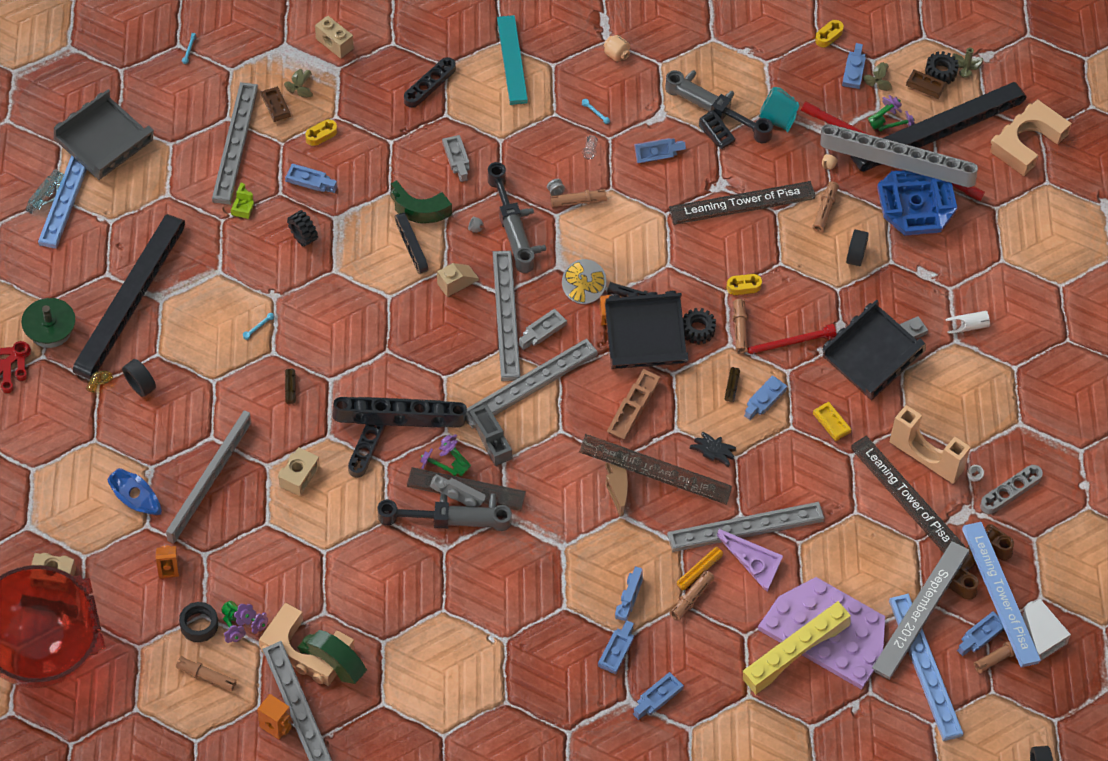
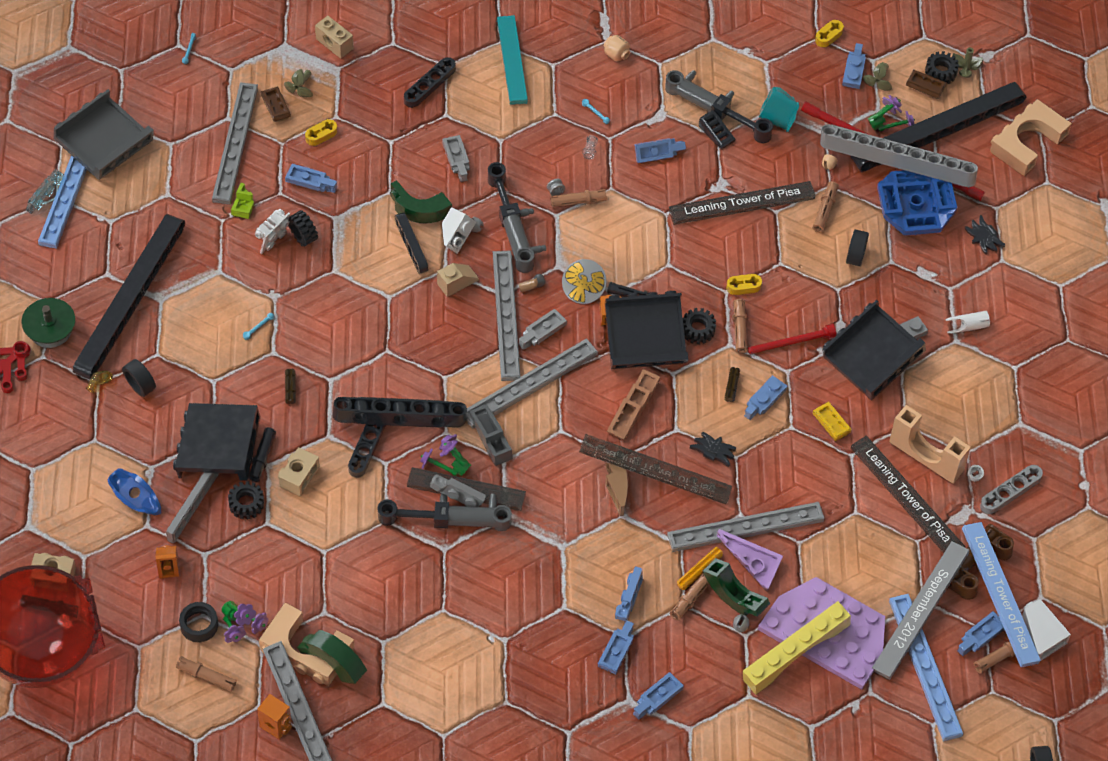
(217, 439): none -> black panel
(246, 490): none -> black tyre
(259, 462): none -> black pin
(272, 229): none -> white hinge
(456, 229): none -> white slope
(537, 282): none -> medium nougat arm
(731, 591): none -> dark green arch
(745, 624): none -> light grey hinge
(984, 235): none -> black piece

